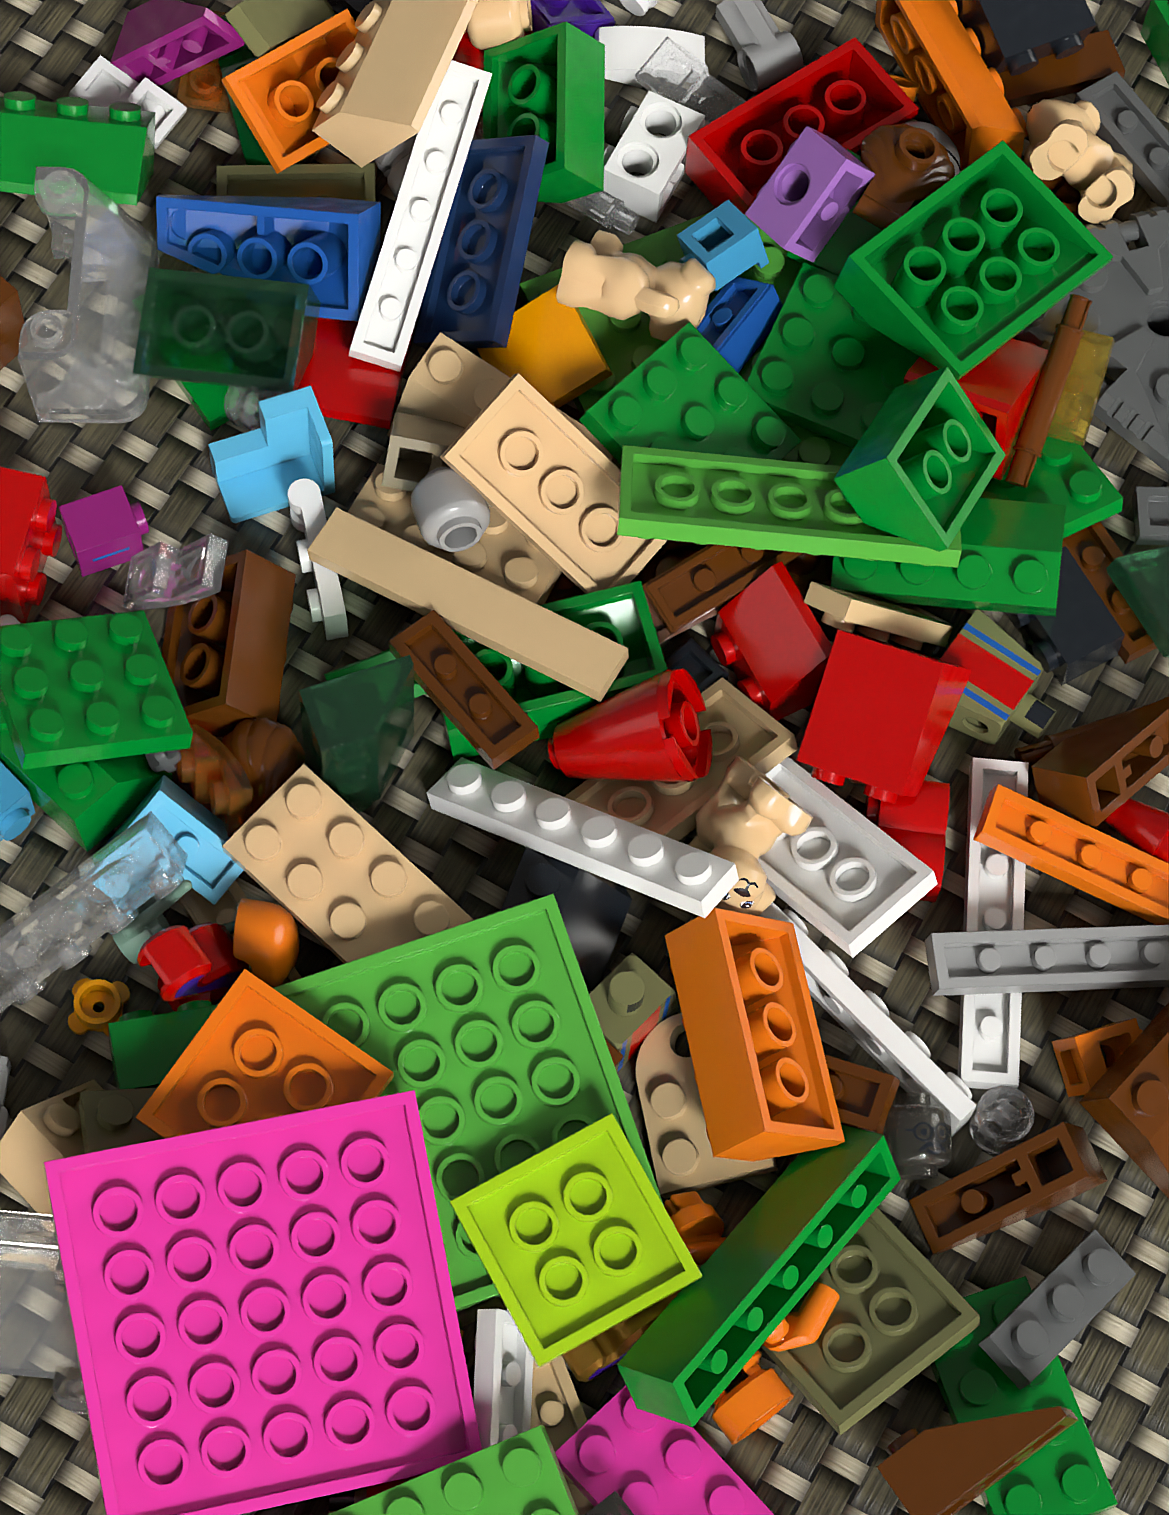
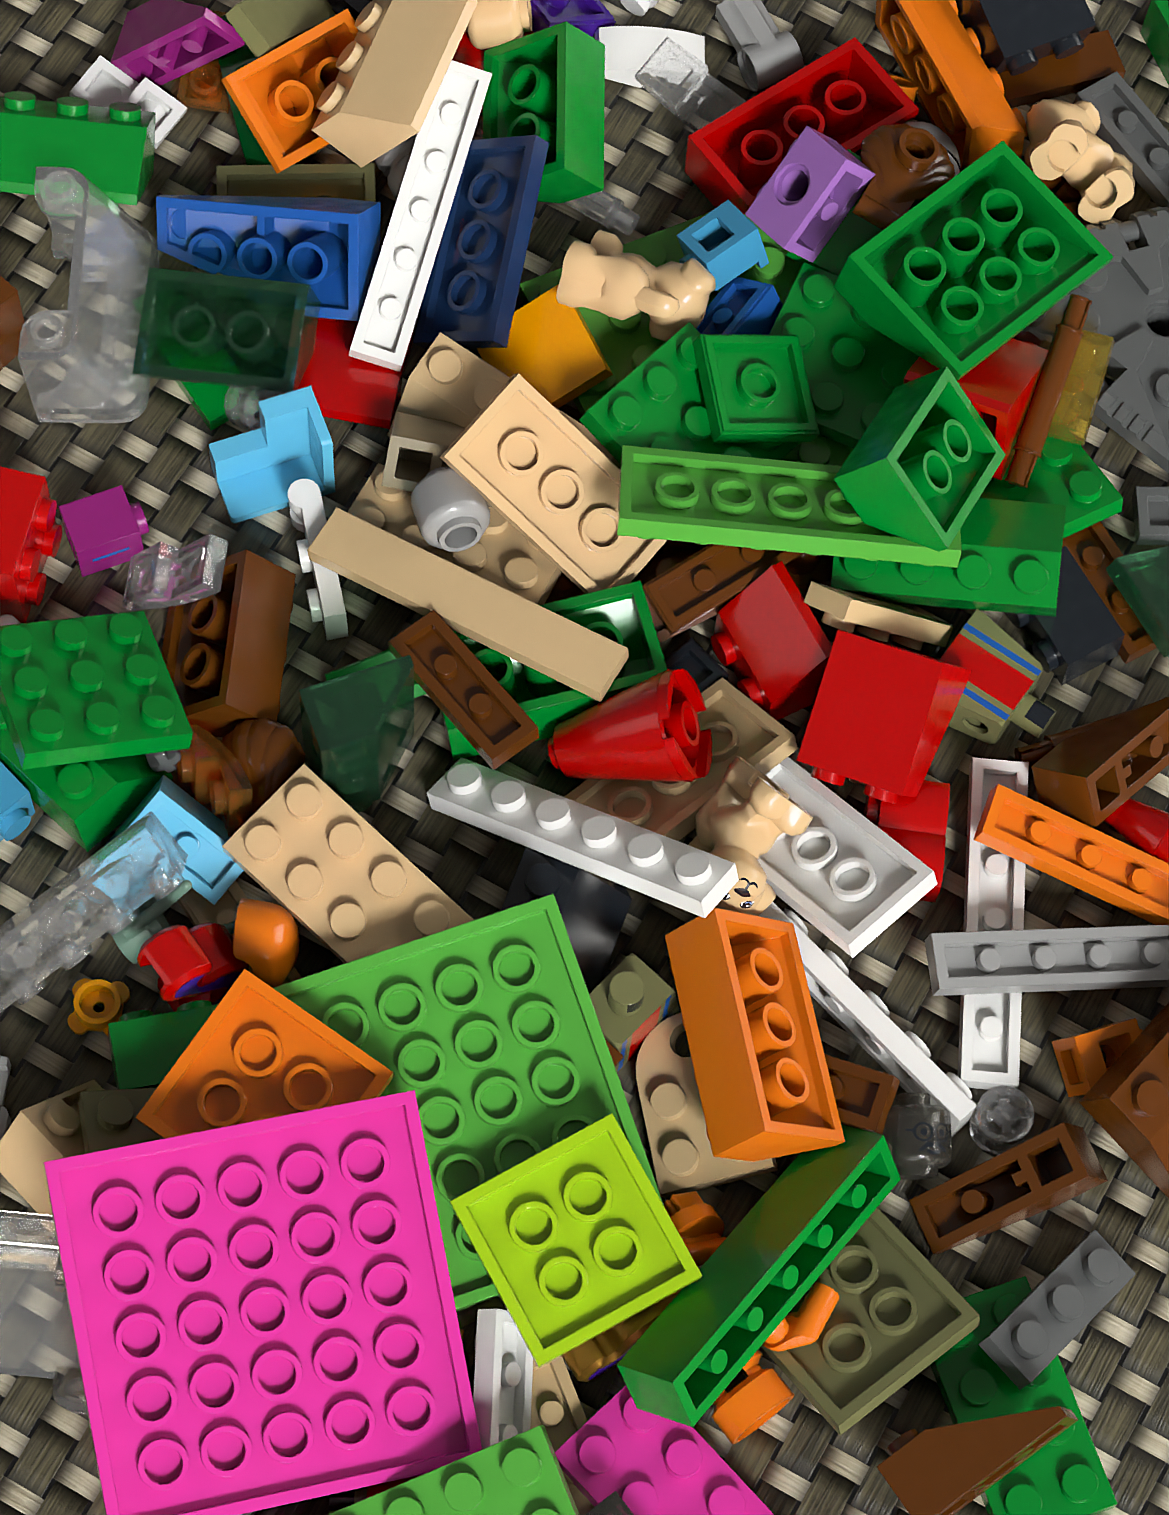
(656, 157): white brick -> none
(755, 388): none -> green tile

